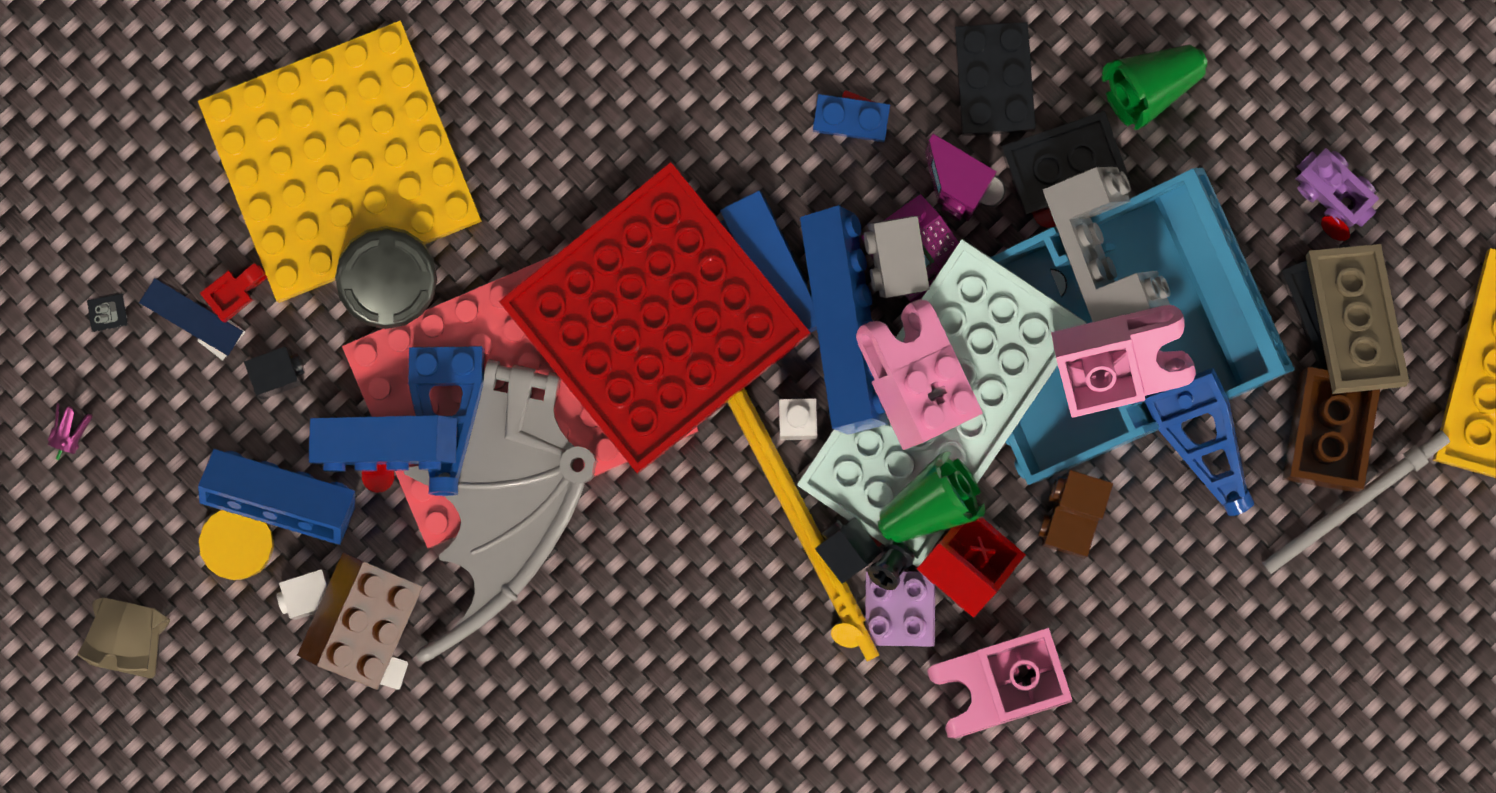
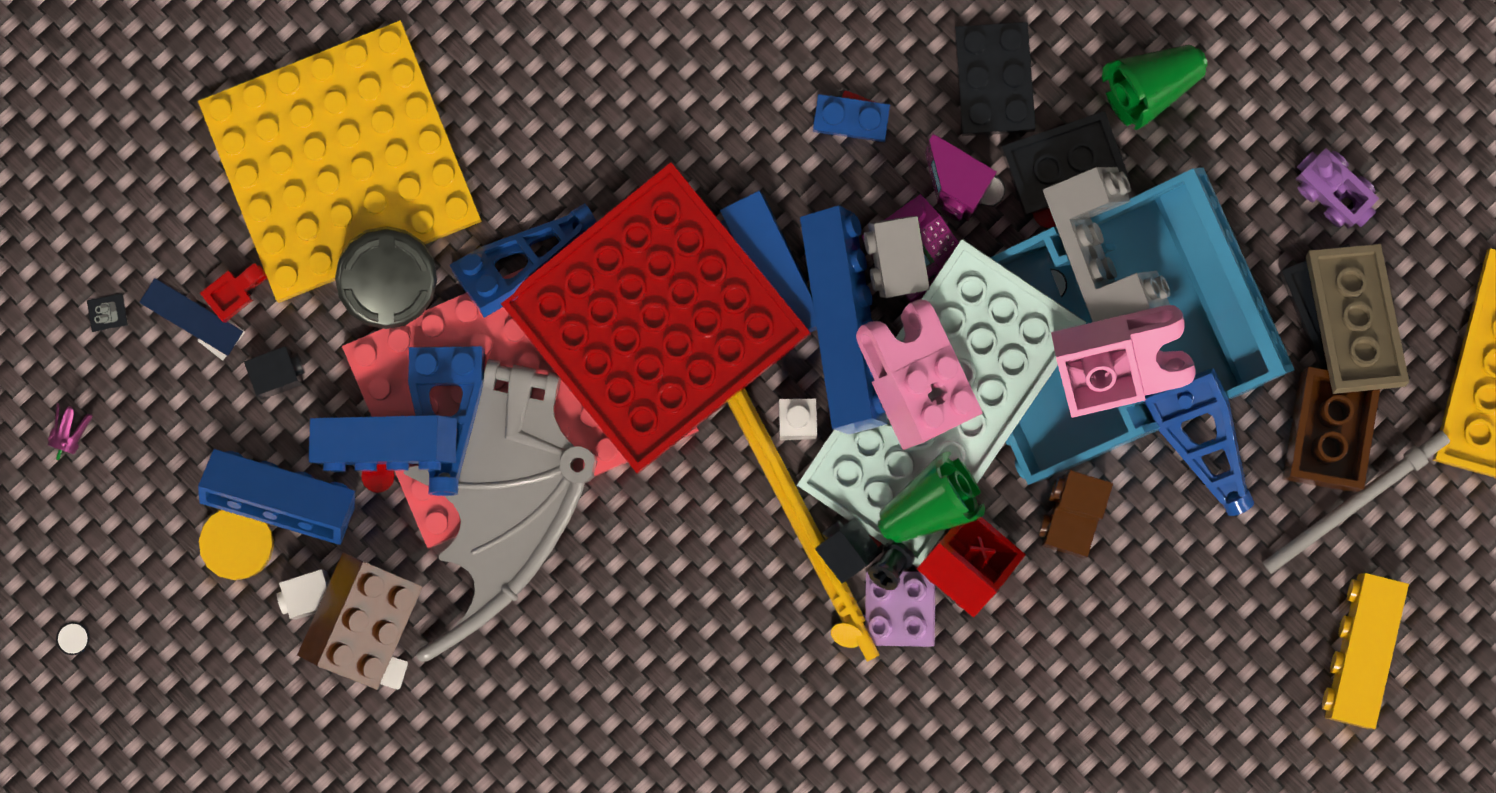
(72, 638): none -> white sticker
(124, 637): dark tan piece -> none
(478, 271): none -> blue plate
(991, 681): bright pink brick -> none
(1334, 230): red sticker -> none
(1365, 650): none -> yellow brick

